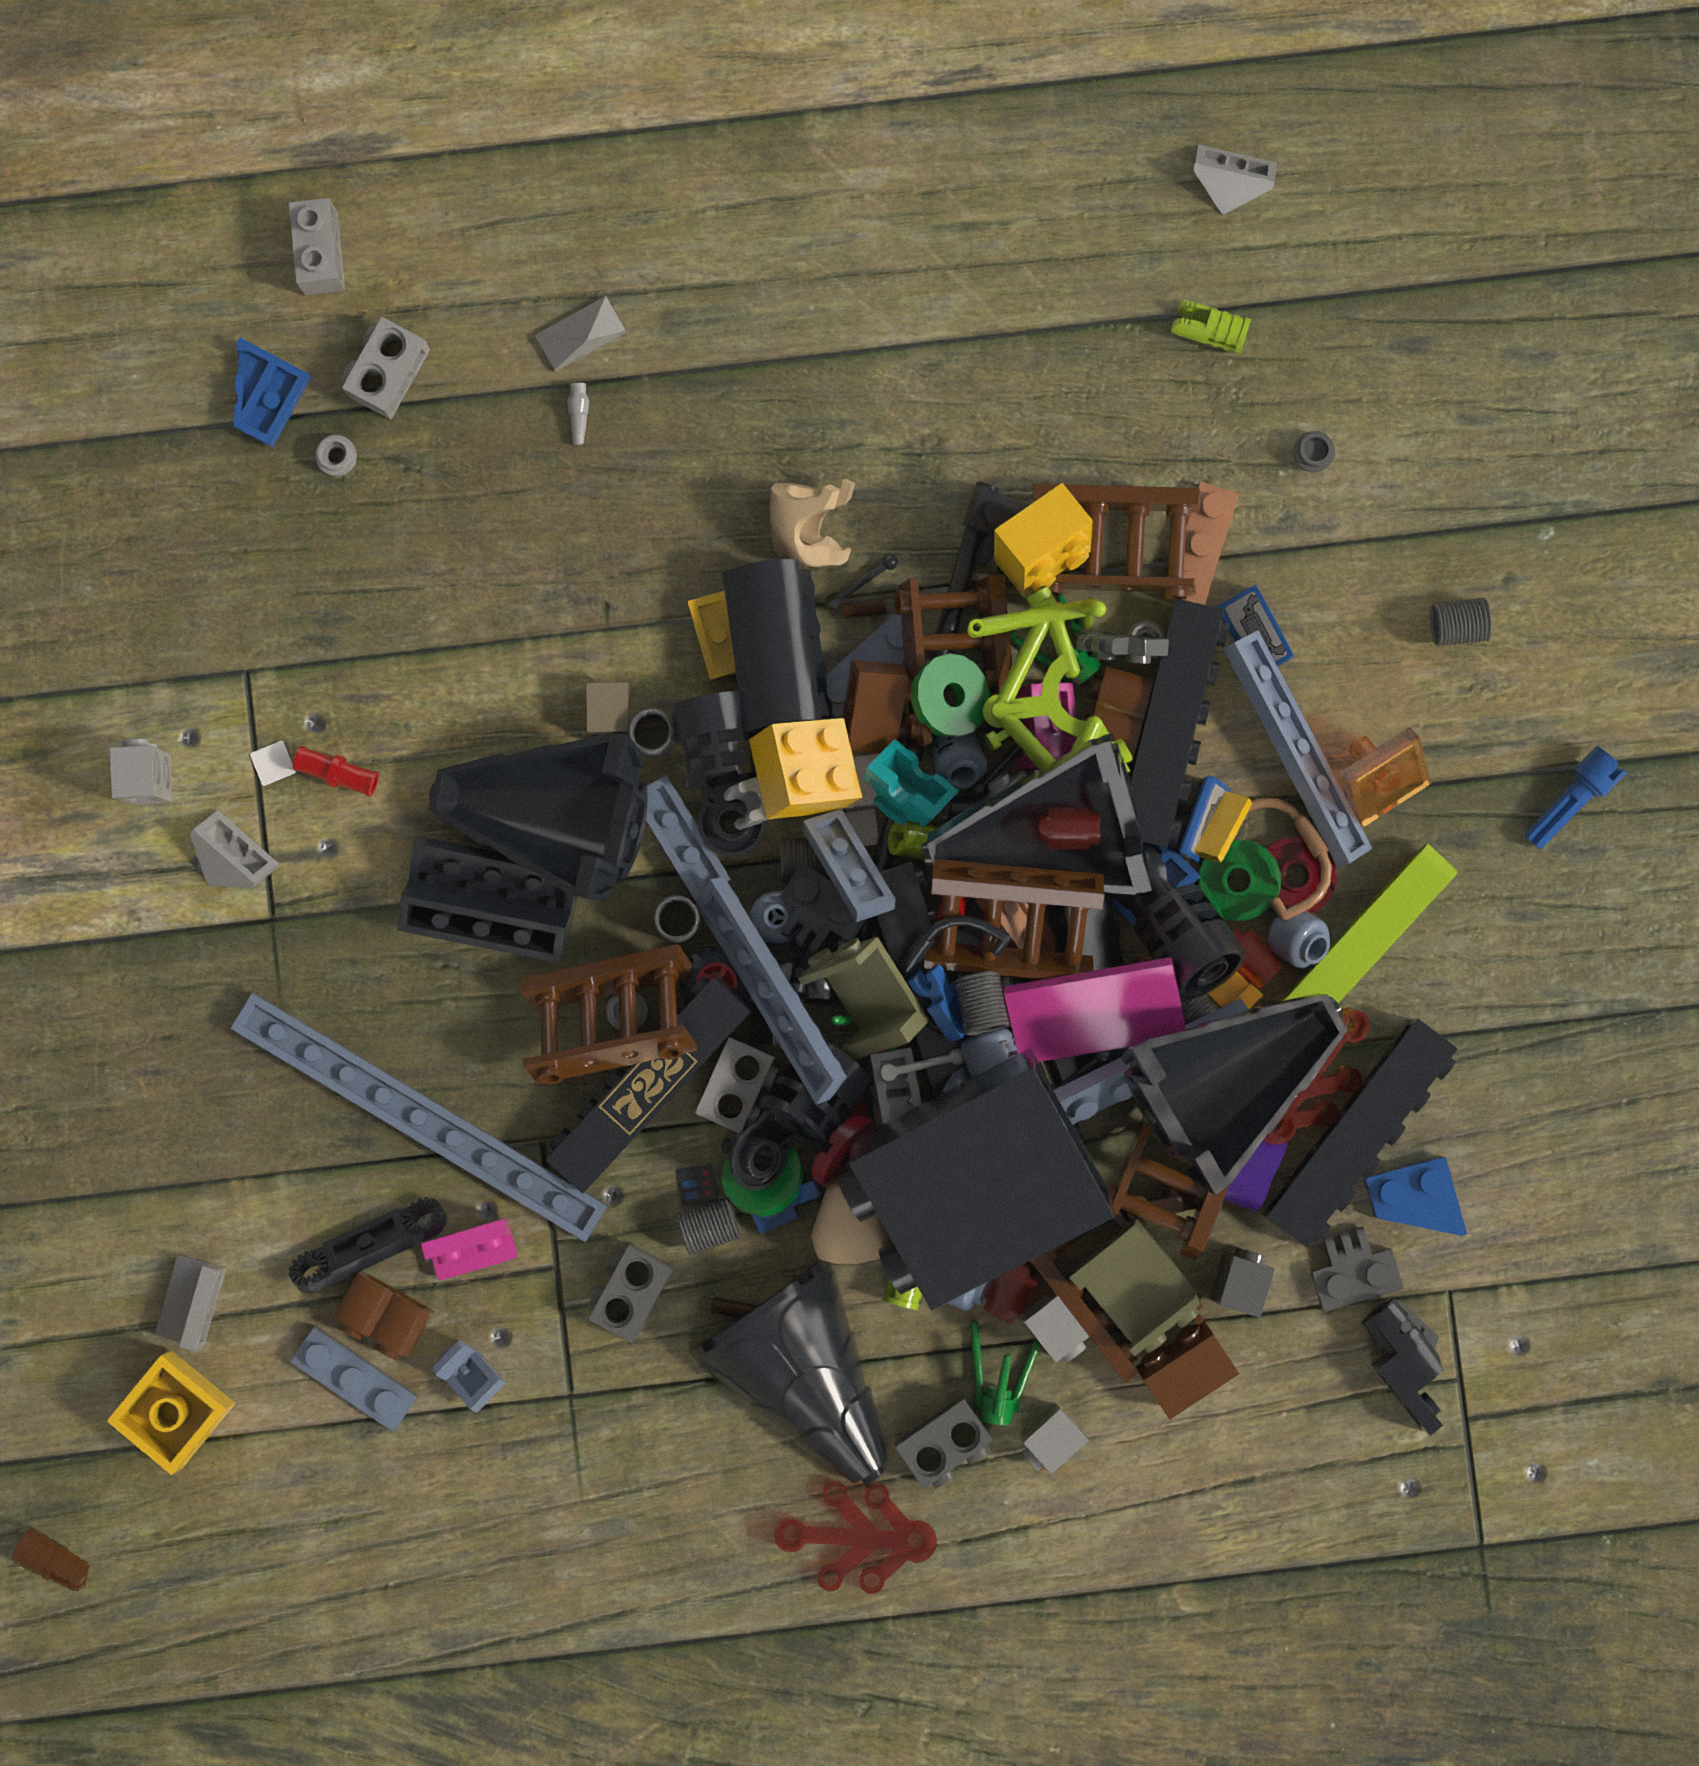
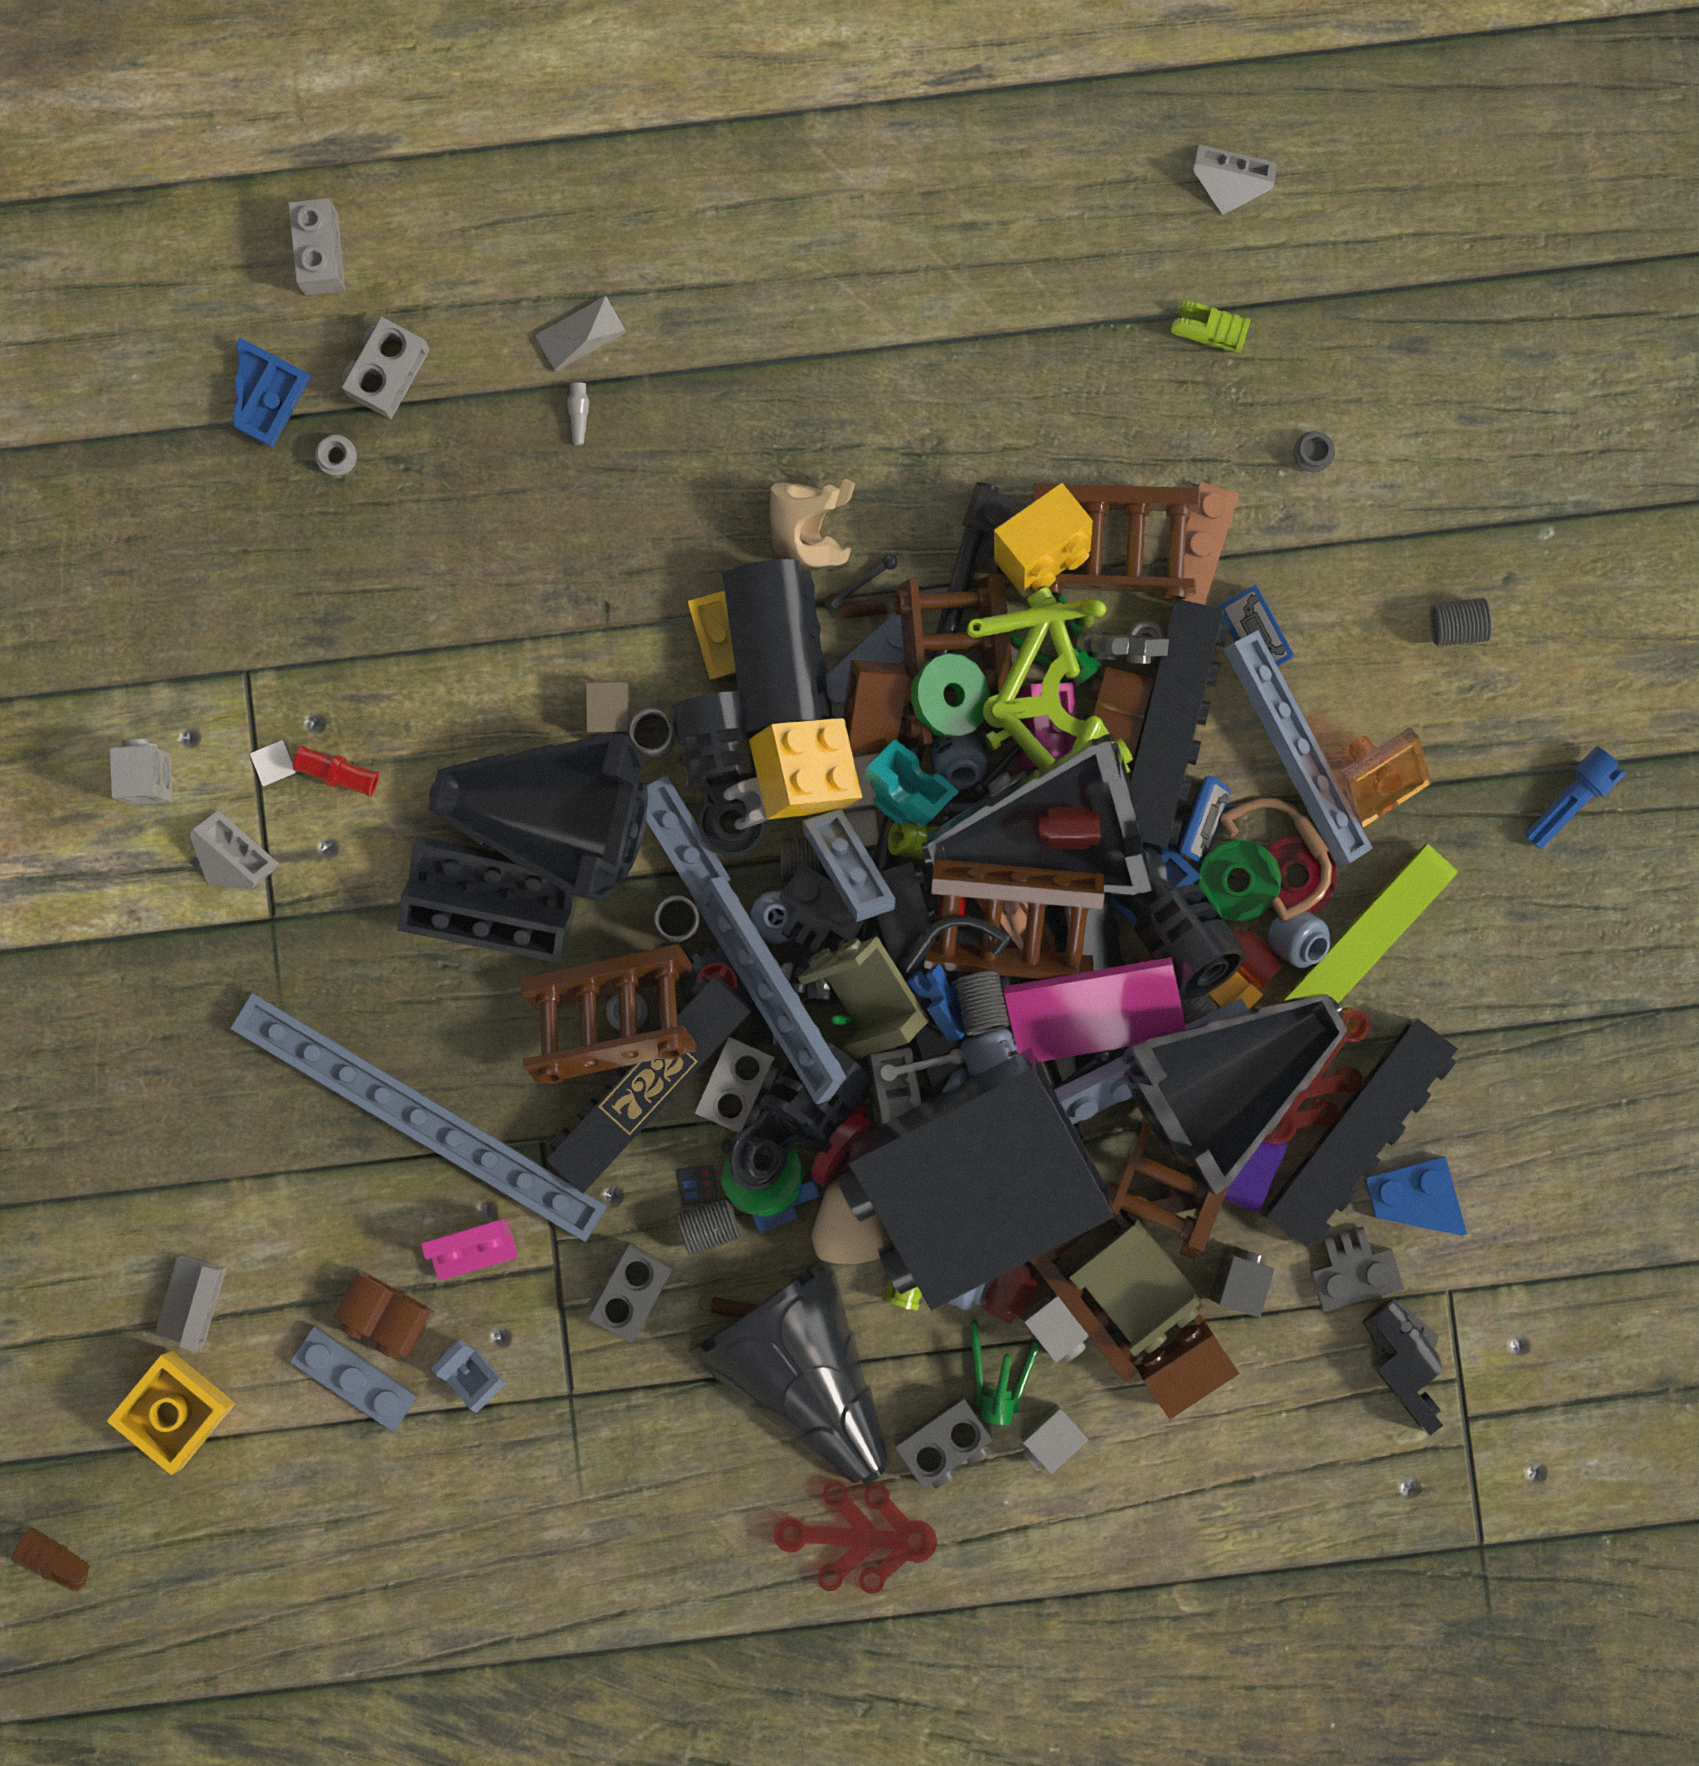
(368, 1245): black plate -> none
(1223, 827): yellow piece -> none

